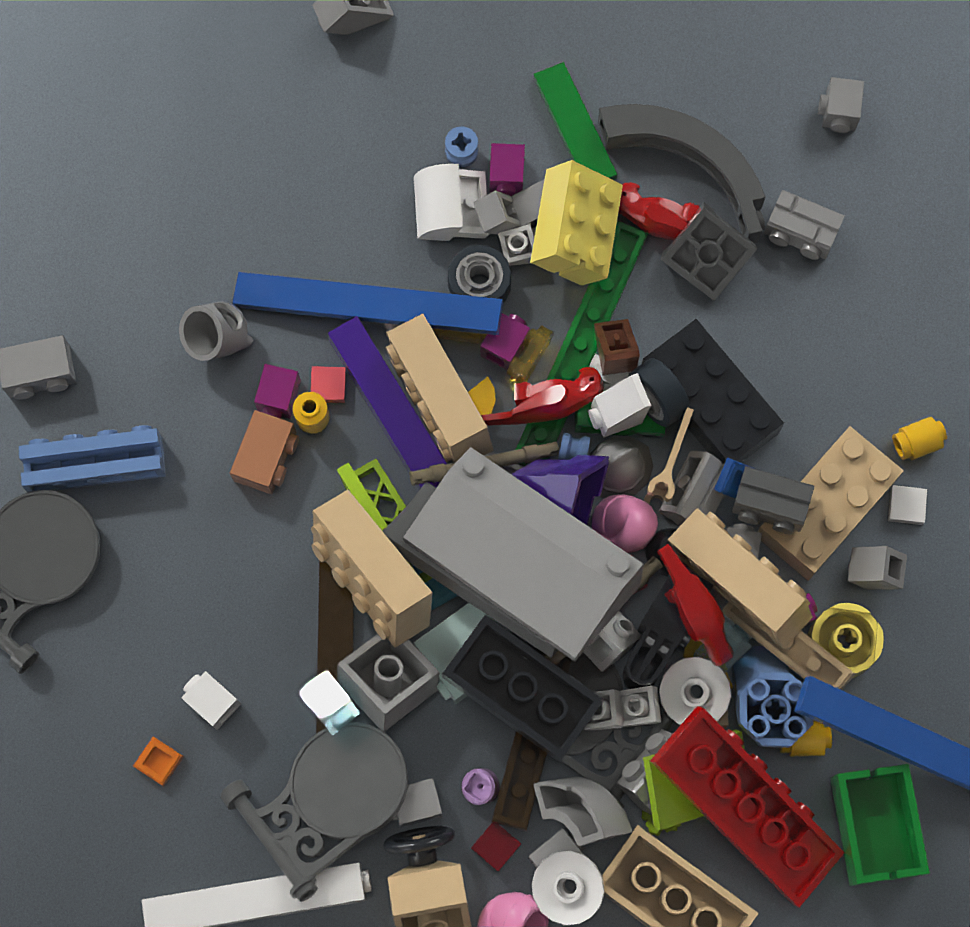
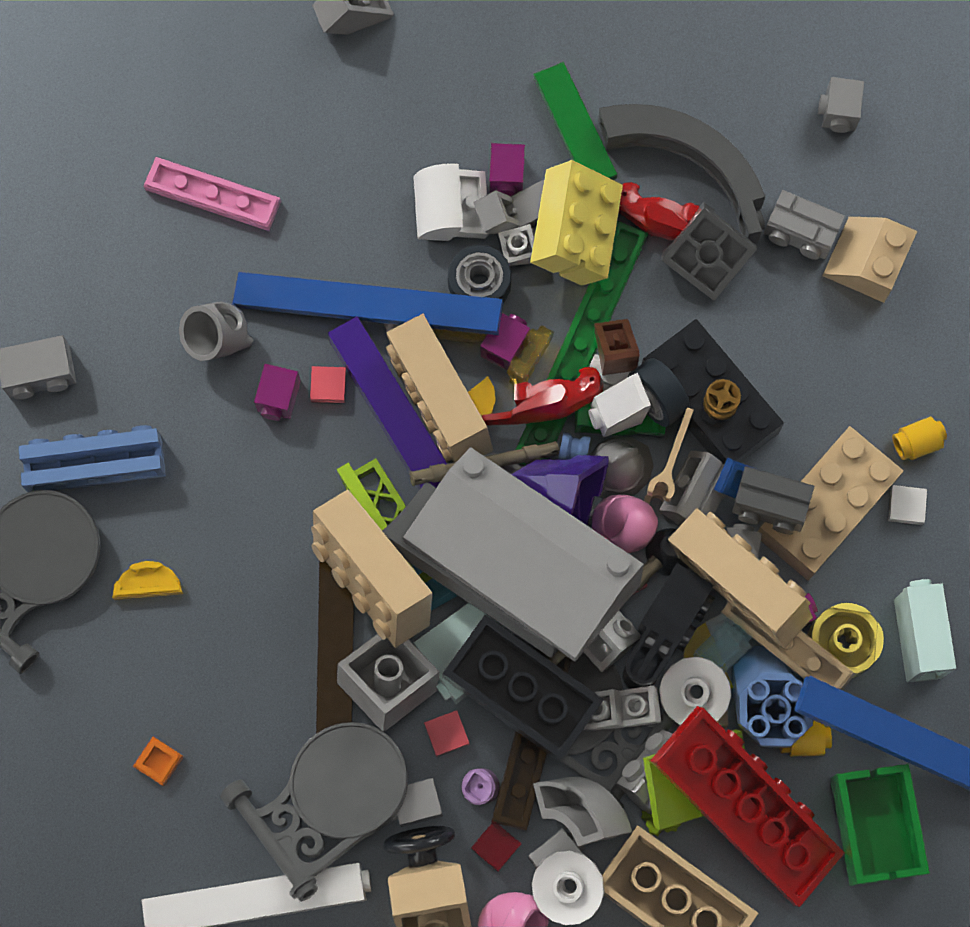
(147, 580): none -> yellow tile
(210, 699): white brick -> none
(212, 193): none -> bright pink tile
(264, 452): nougat brick -> none
(314, 421): yellow brick -> none
(329, 702): clear light blue brick -> none
(446, 733): none -> coral tile
(461, 154): medium blue wheel -> none
(697, 608): red animal -> none
(724, 392): none -> pearl gold wheel
(870, 255): none -> tan slope
(877, 568): light grey brick -> none
(924, 631): none -> light aqua brick

